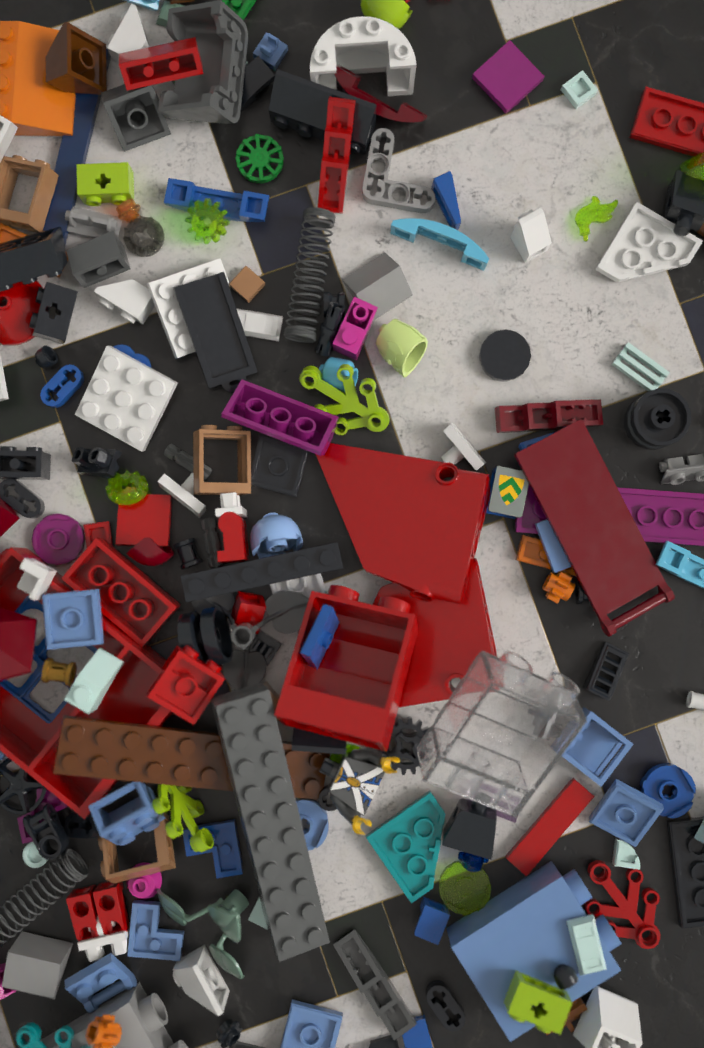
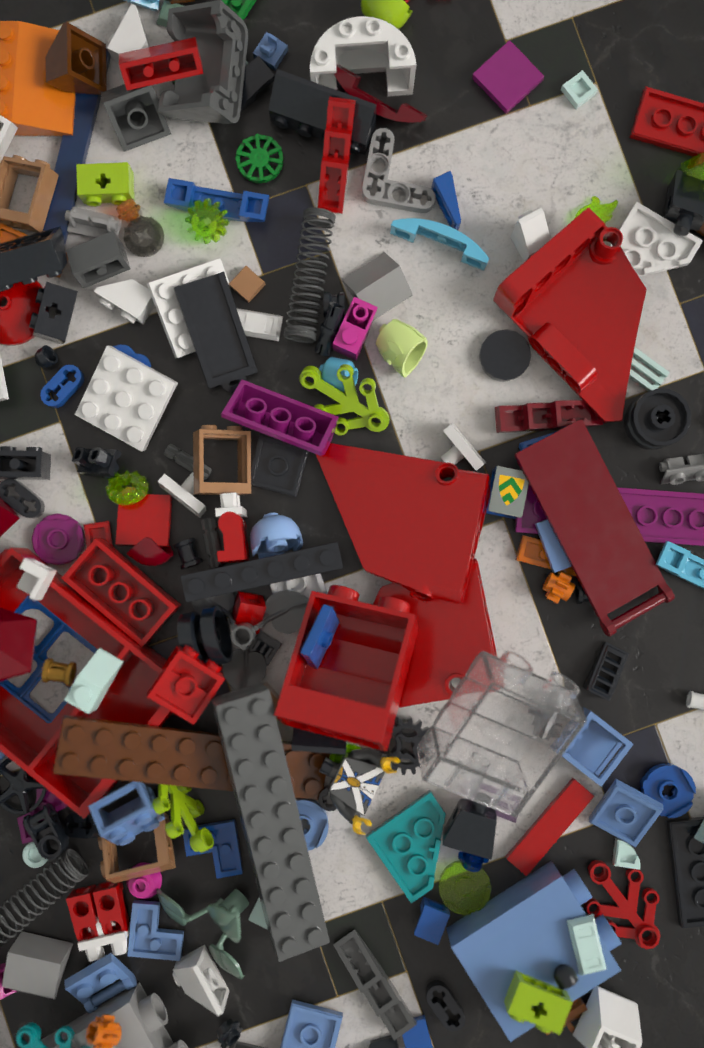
(73, 619): medium blue plate -> none
(580, 310): none -> red panel

